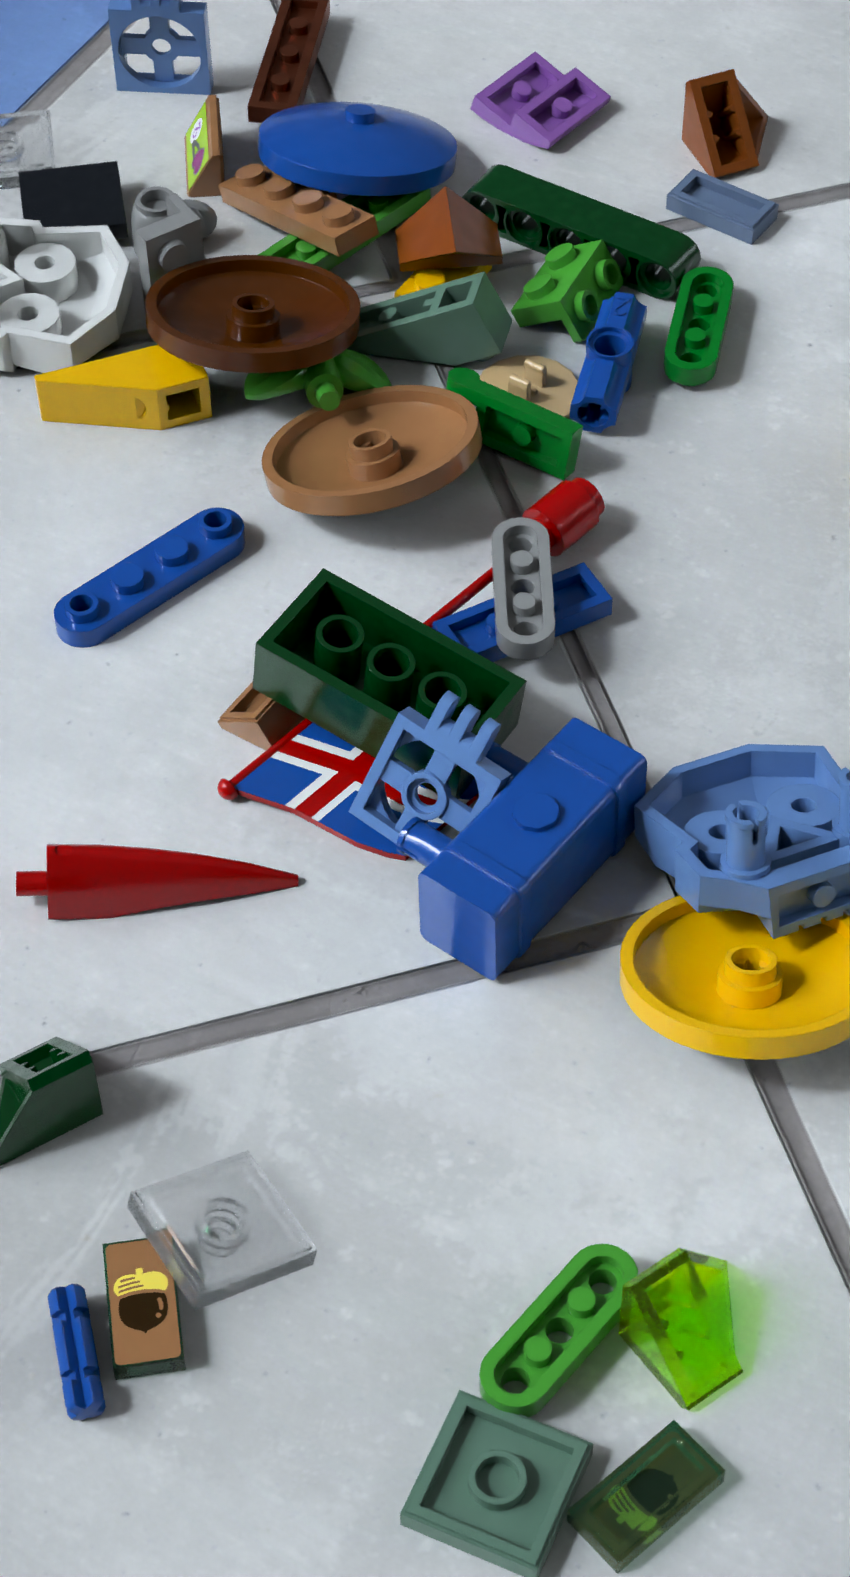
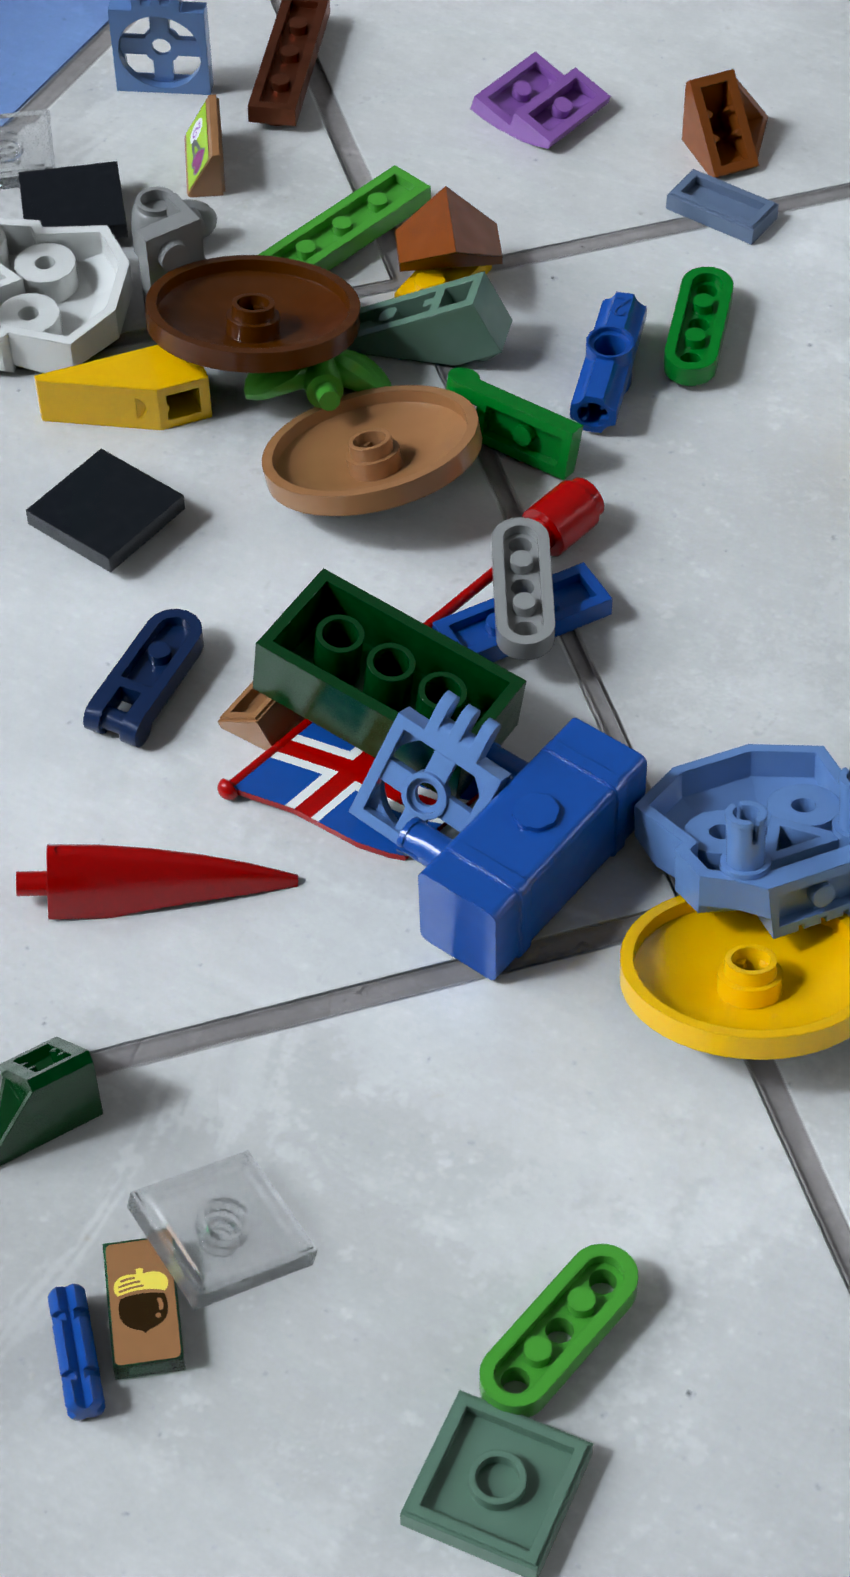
(105, 510): none -> black tile
(146, 676): none -> dark blue plate
(149, 577): blue plate -> none
(298, 209): medium nougat hinge -> none
(357, 148): blue dish -> none
(535, 380): tan piece -> none
(548, 215): dark green beam -> none
(570, 288): bright green bracket -> none
(645, 1496): clear green tile -> none
(682, 1324): clear neon green slope -> none

